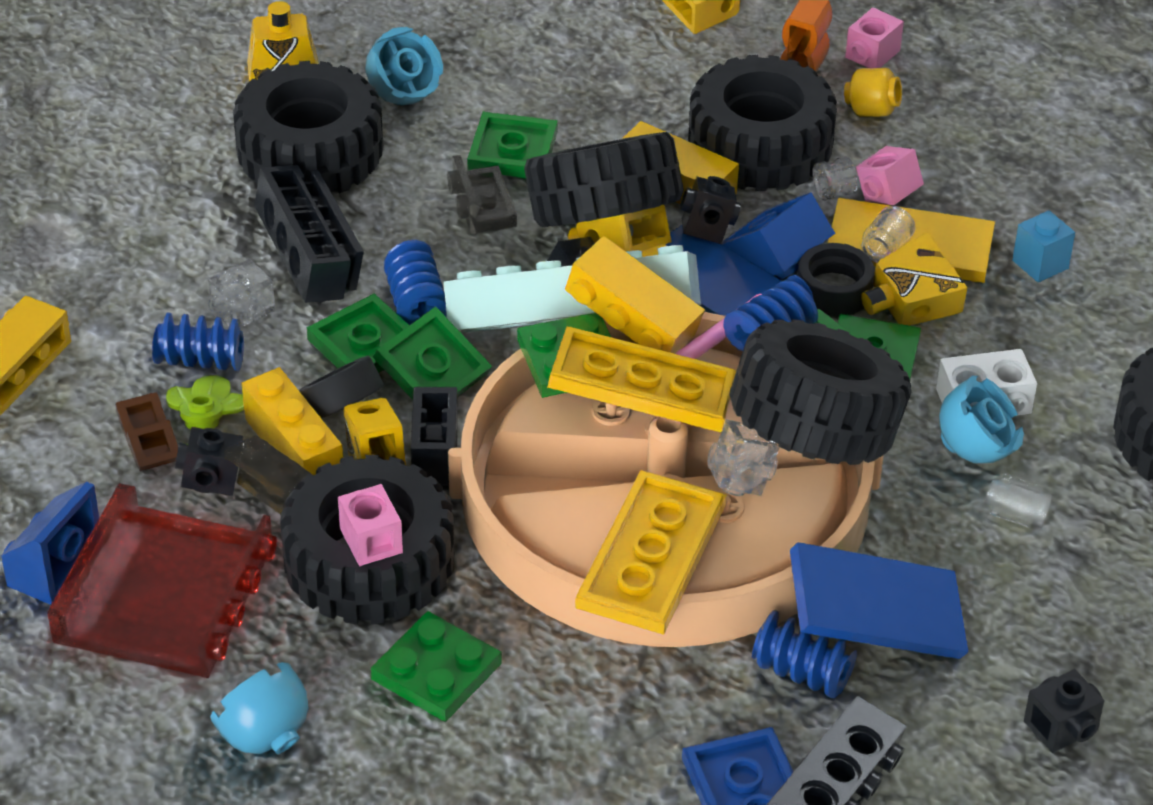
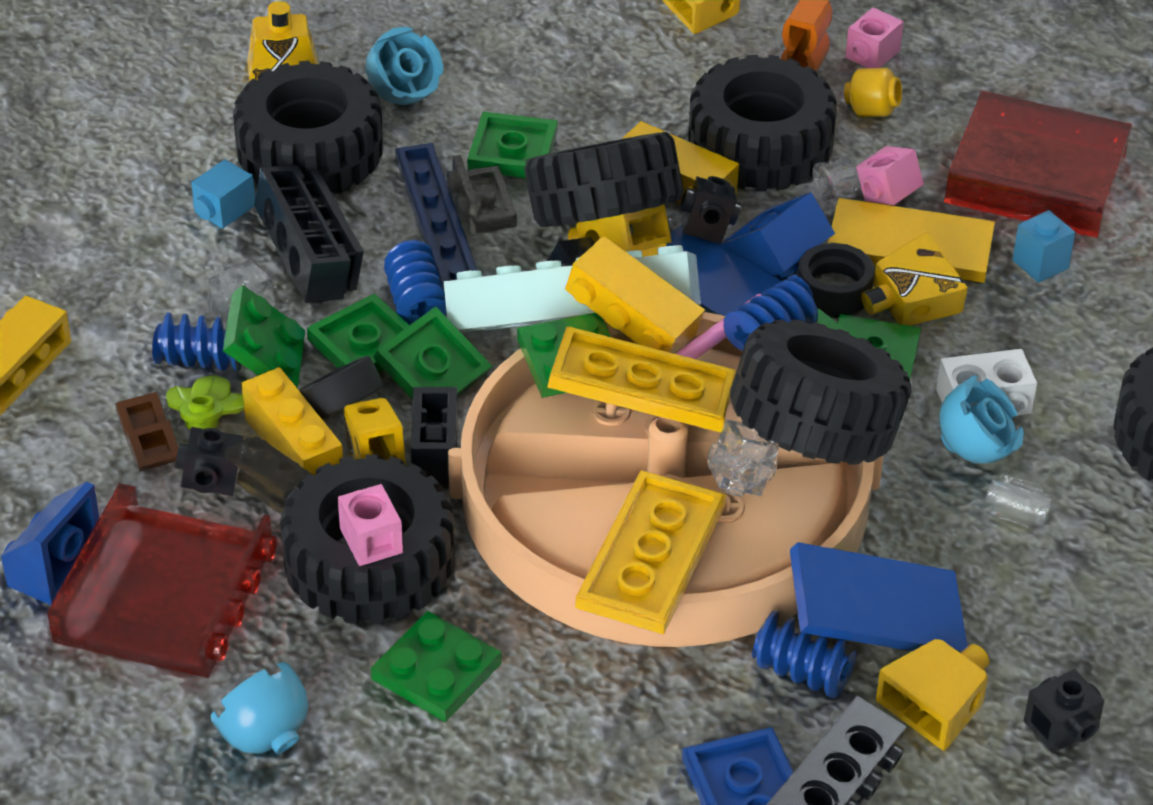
(223, 193): none -> dark azure brick
(263, 336): none -> green plate
(434, 210): none -> dark blue tile
(887, 232): clear brick -> none
(935, 689): none -> yellow torso
(1036, 159): none -> clear red panel

